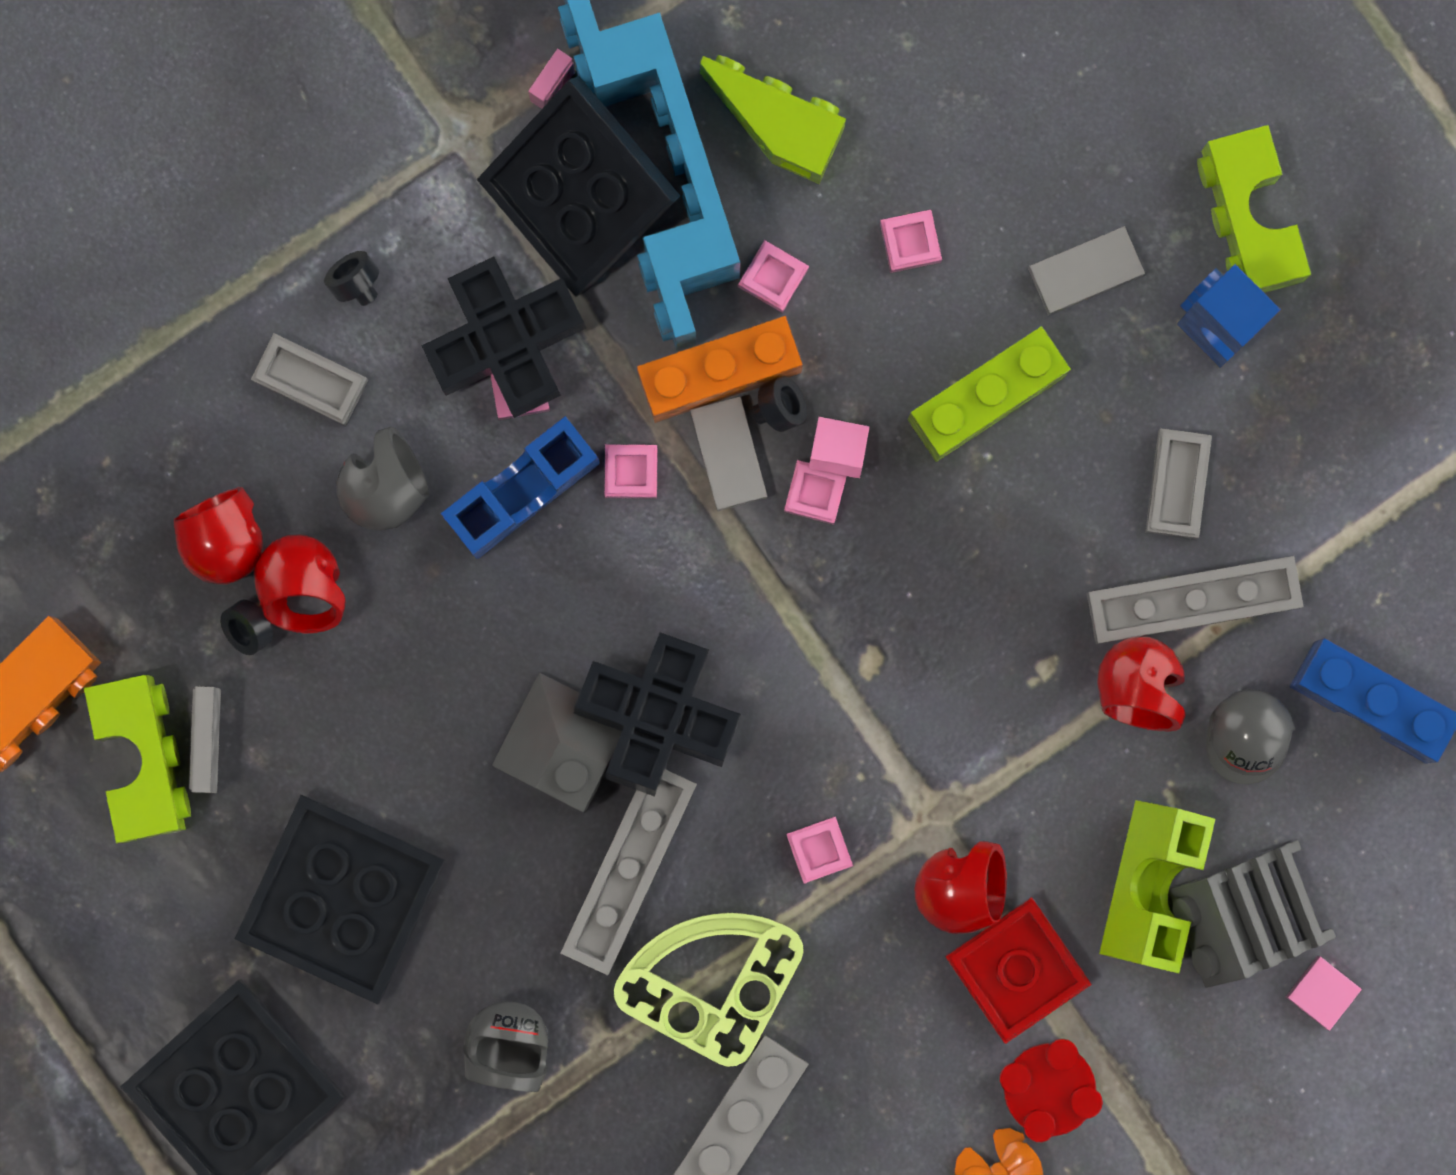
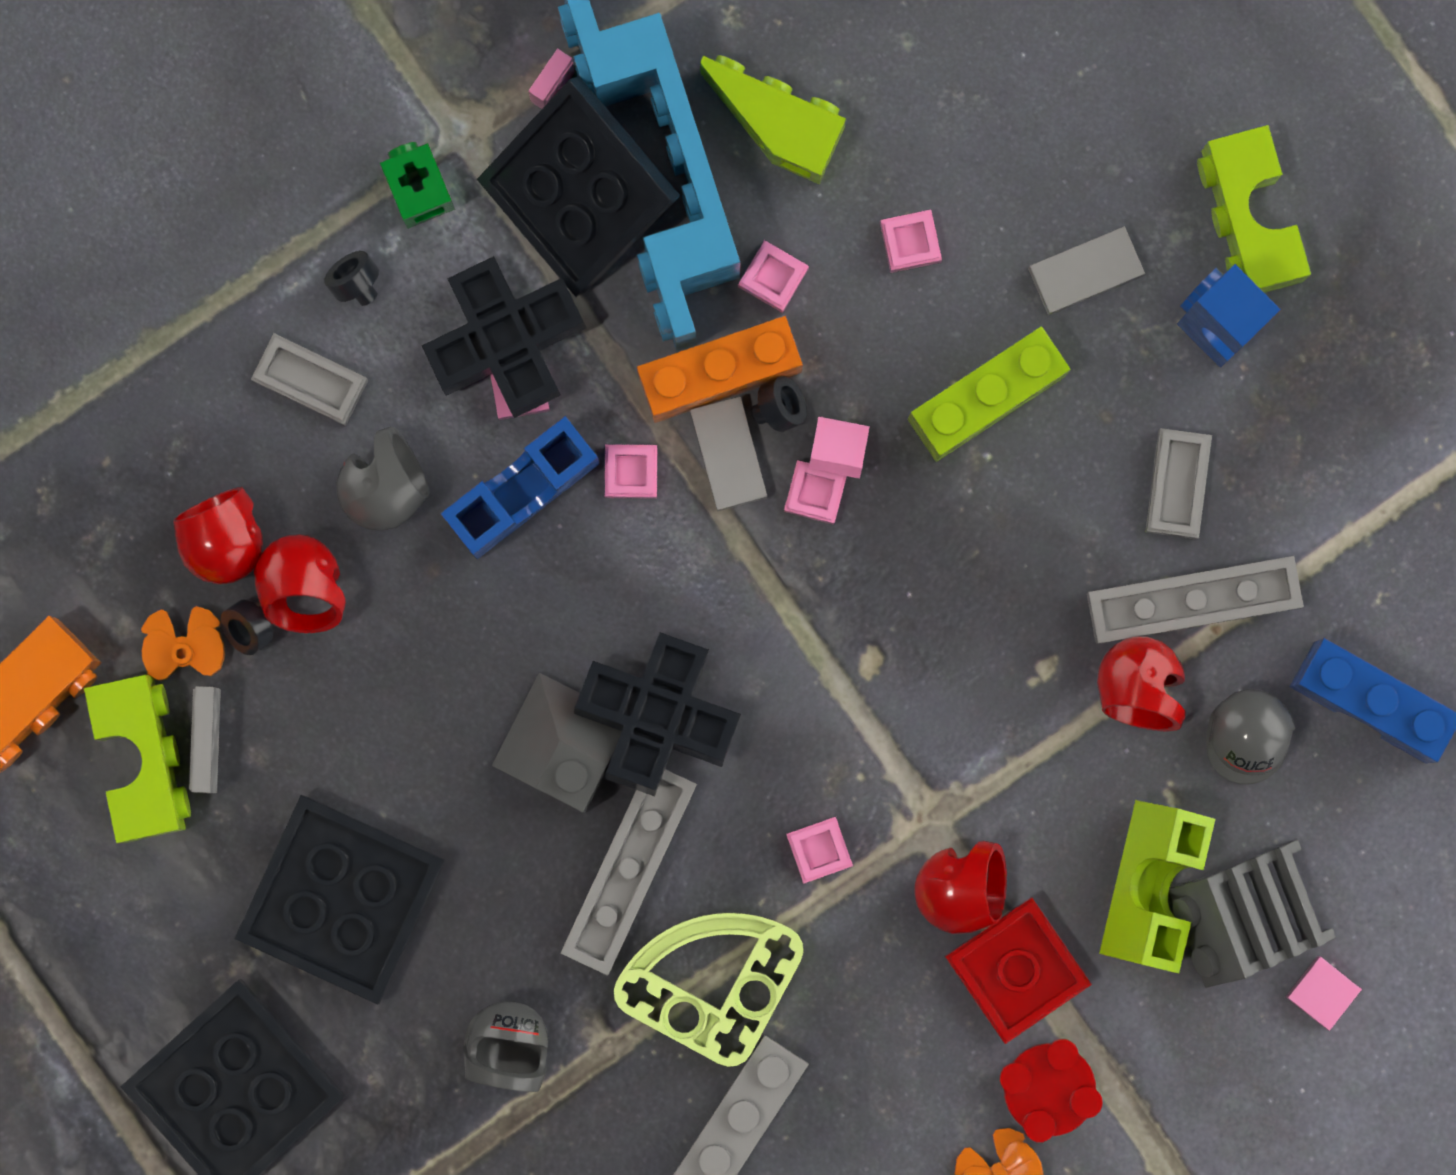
(200, 649): none -> orange piece
(420, 205): none -> green brick

